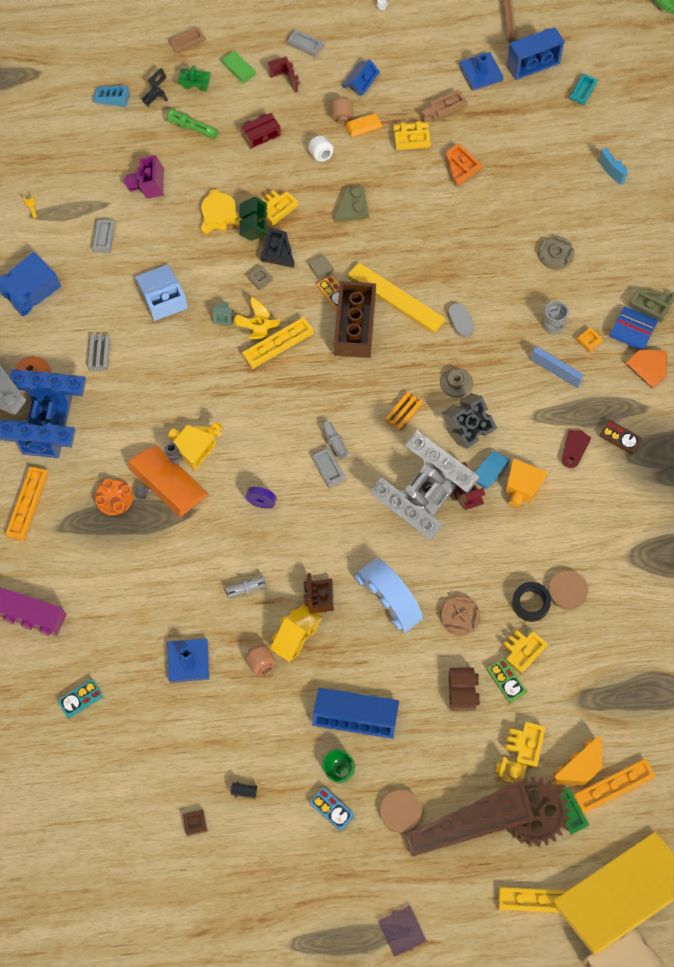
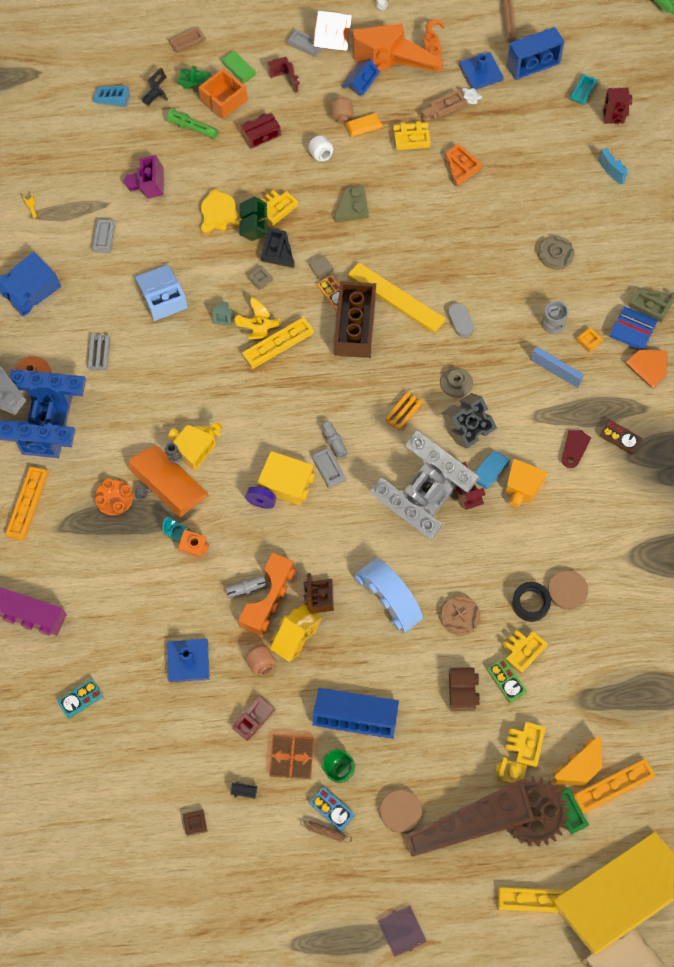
(173, 529): none -> teal hair
(193, 544): none -> orange brick
(220, 94): none -> orange piece
(253, 718): none -> slope
(257, 615): none -> orange arch
(287, 477): none -> yellow brick
(291, 756): none -> clear orange tile
(325, 831): none -> medium nougat piece
(332, 30): none -> tile
(388, 47): none -> orange slope
(471, 95): none -> white plate
(616, 105): none -> dark red brick

